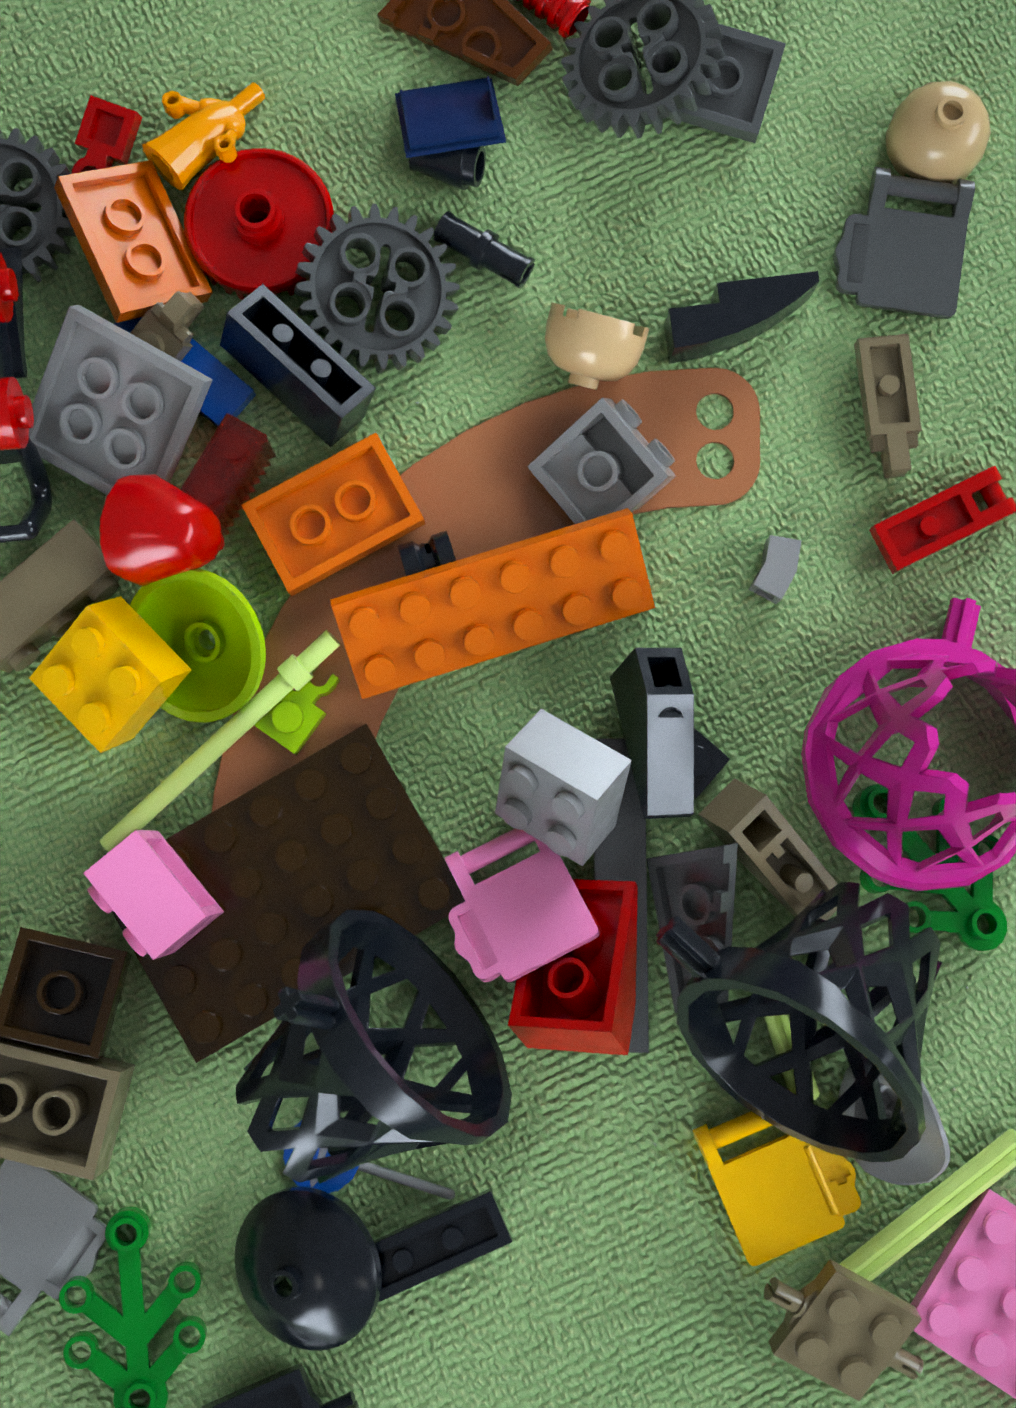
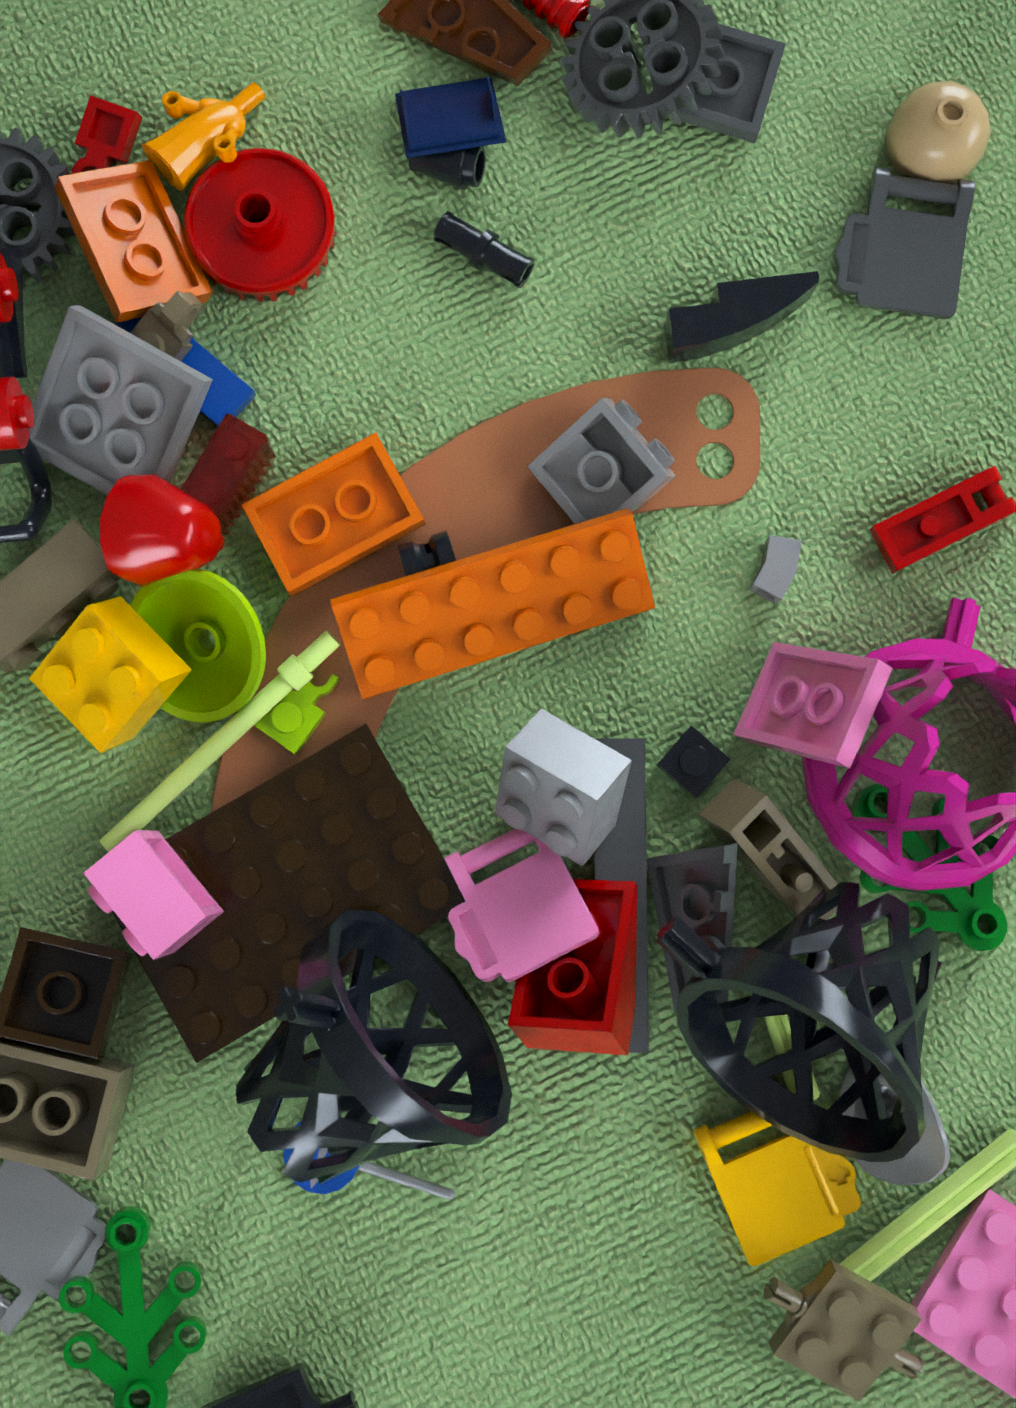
(296, 365): black brick -> none
(325, 1257): black dish -> none
(334, 277): dark grey gear -> none
(440, 1243): black plate -> none
(592, 345): tan cylinder -> none
(658, 729): black slope -> none
(813, 703): none -> bright pink plate
(889, 400): dark tan hinge -> none

